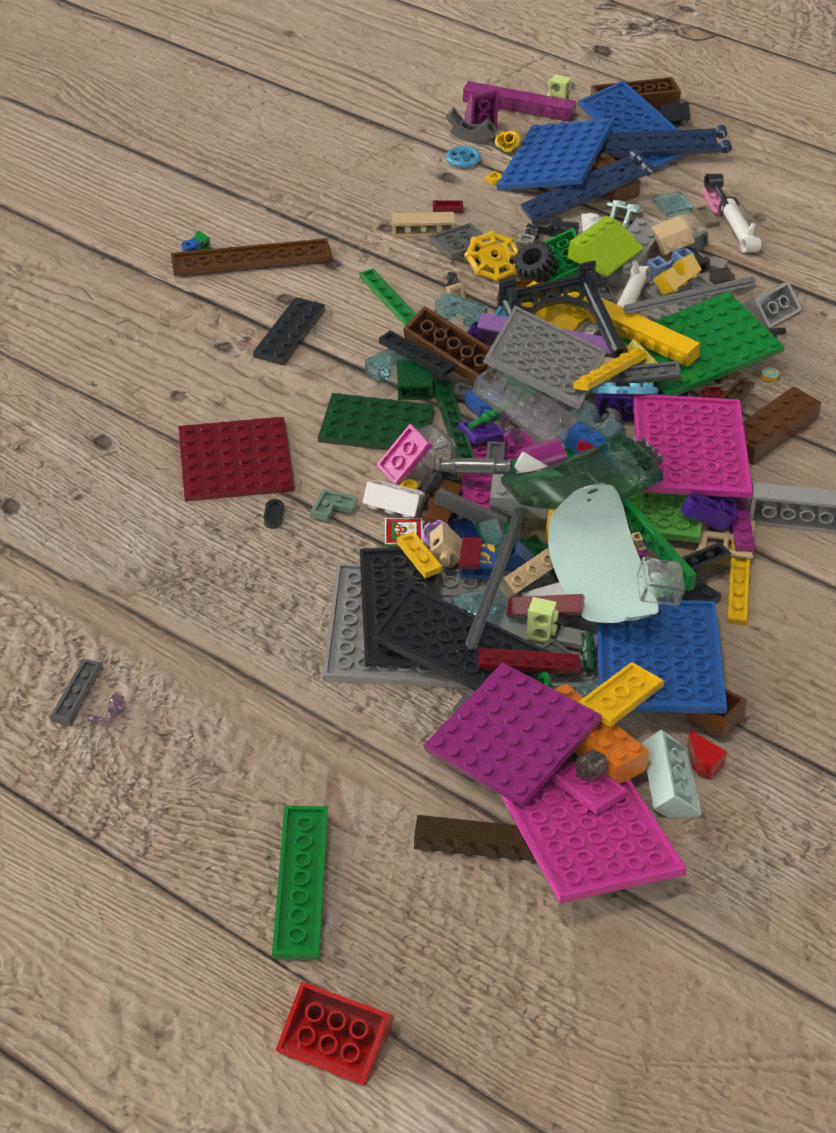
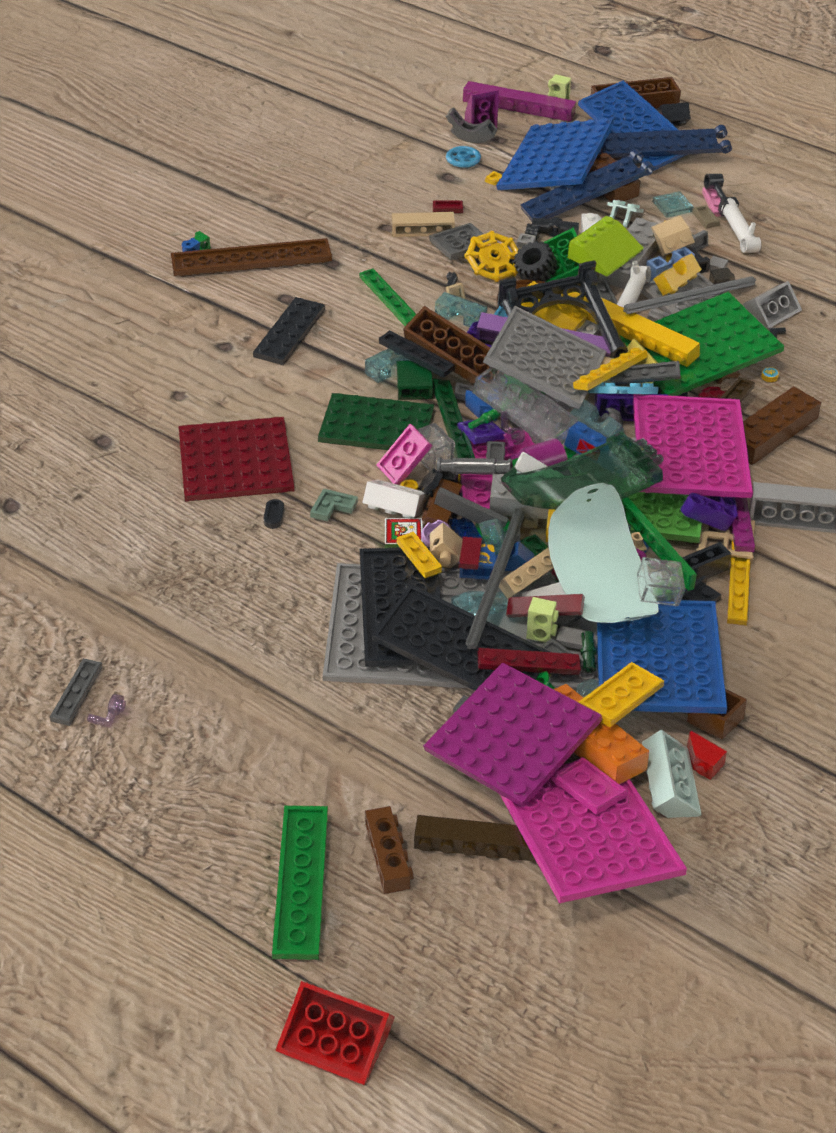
(387, 850): none -> reddish brown brick
(508, 141): yellow head -> none
(591, 765): clear smoke head -> none

